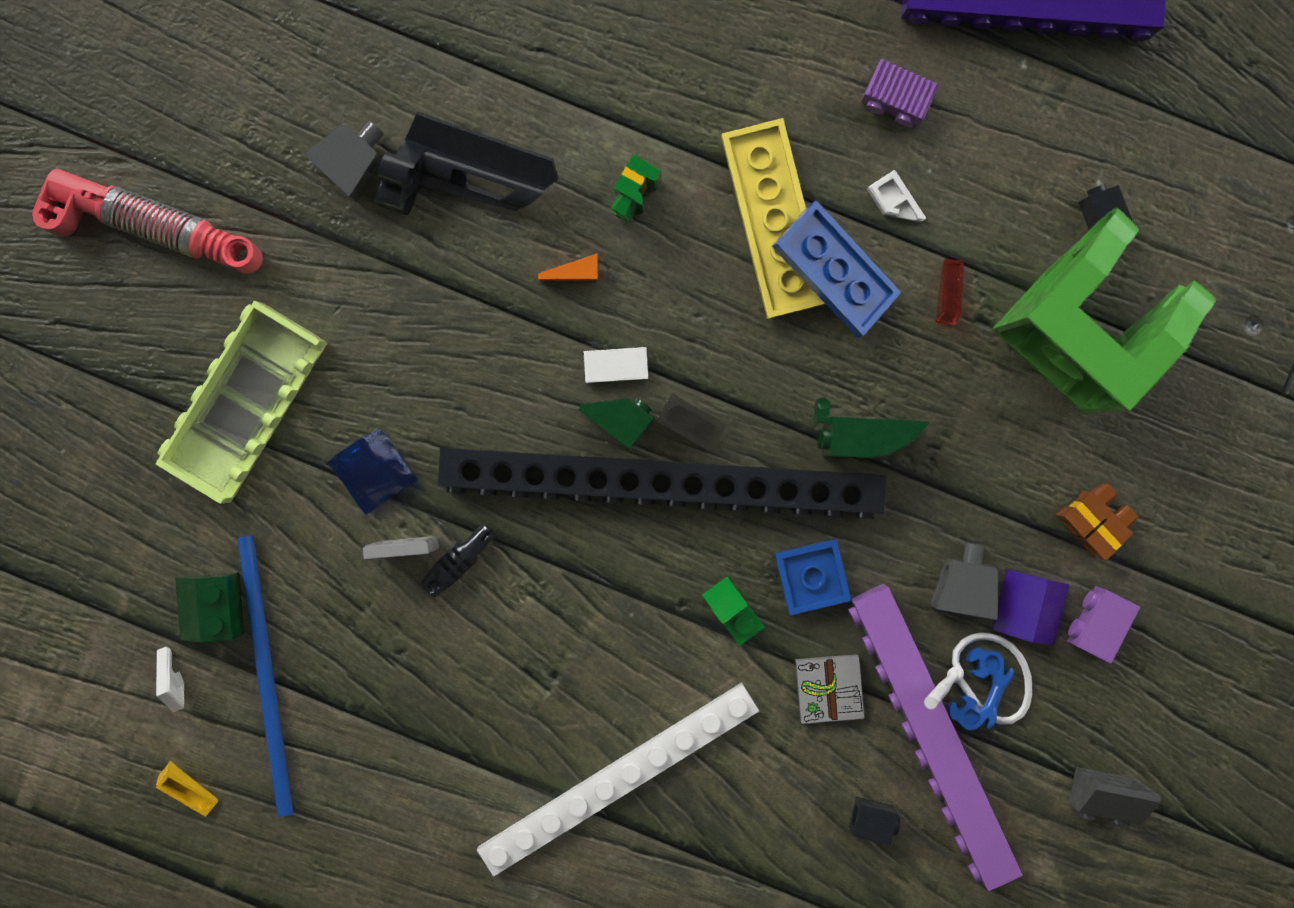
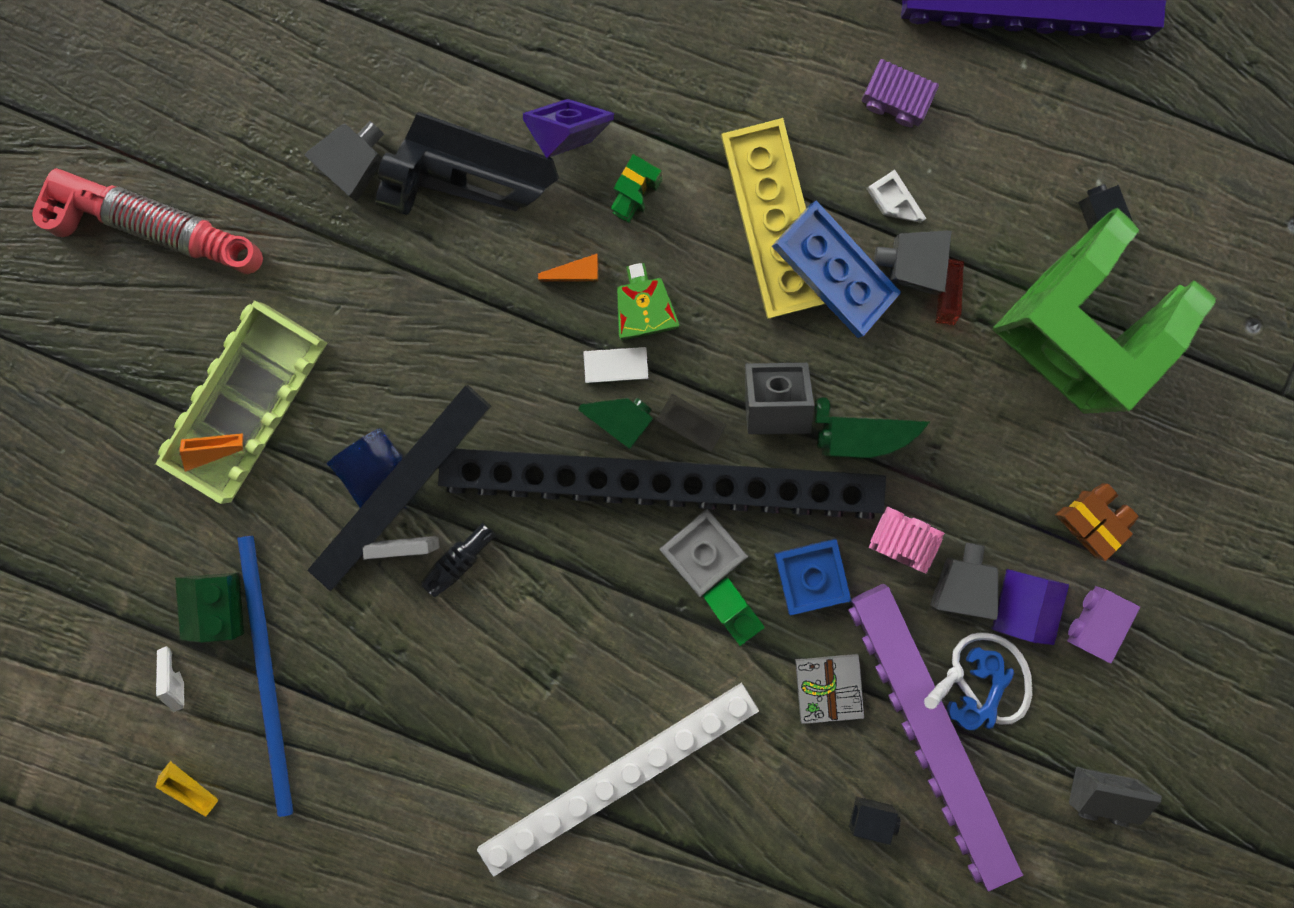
(204, 450): none -> orange piece
(400, 487): none -> black tile
(566, 125): none -> dark purple slope
(644, 306): none -> bright green torso
(703, 552): none -> light grey tile
(778, 398): none -> dark grey slope
(906, 540): none -> bright pink brick
(917, 260): none -> dark grey torso

